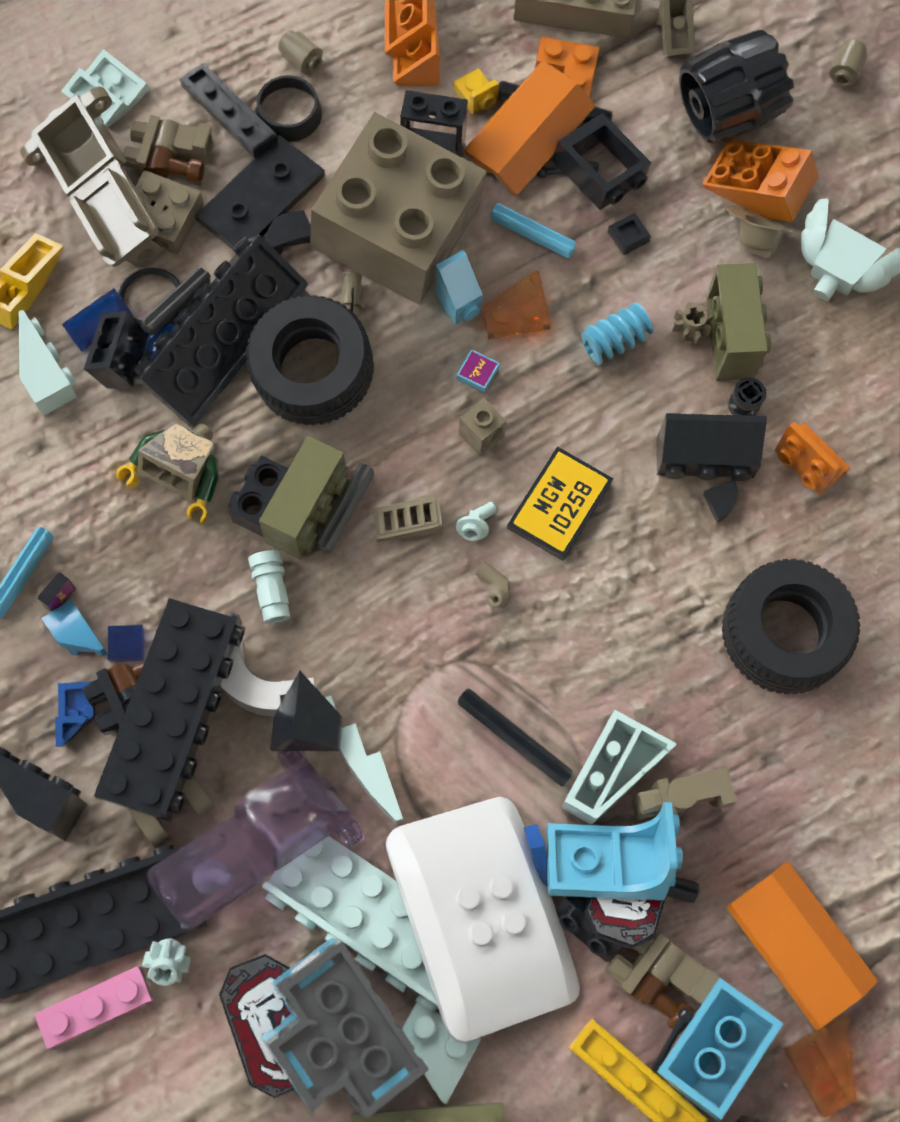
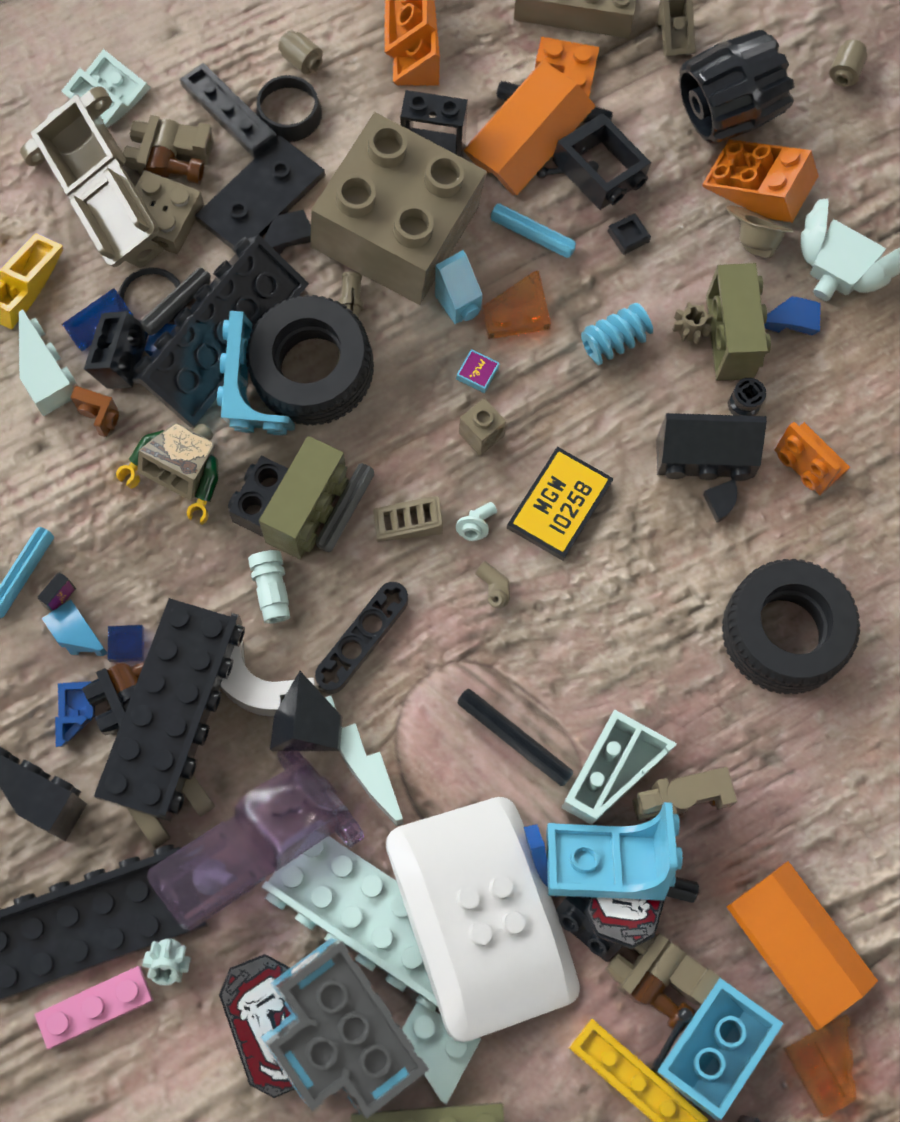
(96, 406): none -> dark orange bracket
(233, 394): none -> medium azure bracket
(359, 635): none -> black beam
(478, 91): yellow bracket -> none
(795, 314): none -> blue slope

